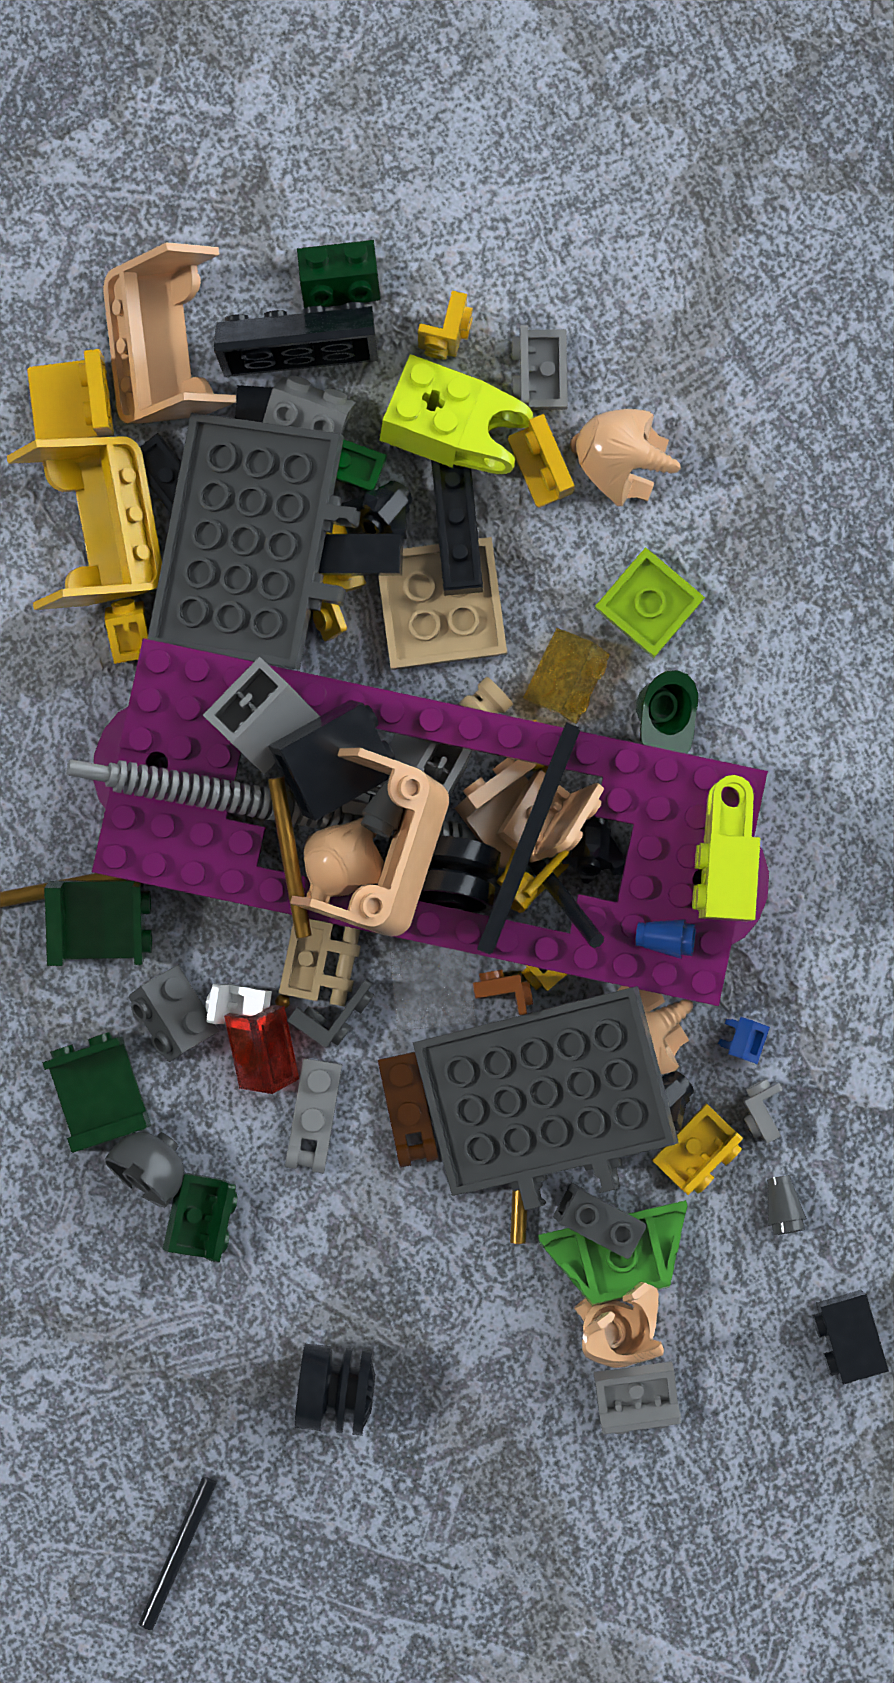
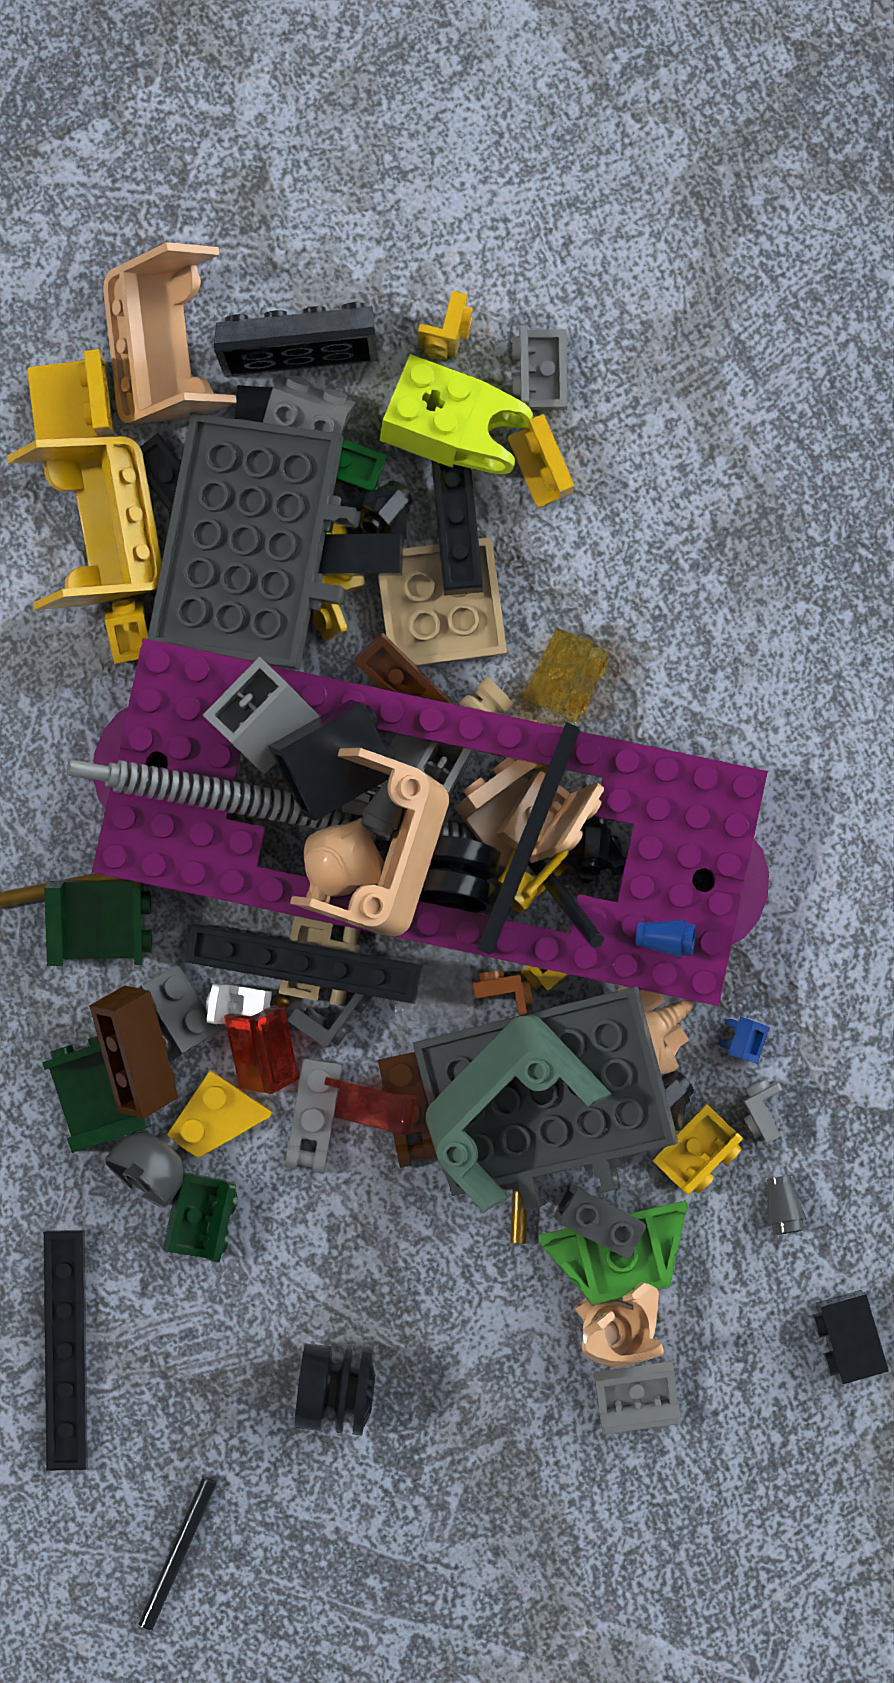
(65, 1350): none -> black tile
(134, 1051): none -> reddish brown brick
(216, 1116): none -> yellow wing
(289, 854): pearl gold bar -> none
(303, 963): none -> black tile
(338, 274): dark green bracket -> none
(373, 1105): none -> clear red panel
(395, 671): none -> reddish brown plate
(522, 1051): none -> sand green windscreen
(614, 446): light nougat piece -> none
(649, 602): lime plate -> none
(668, 711): dark green piece -> none
(728, 856): neon yellow brick -> none

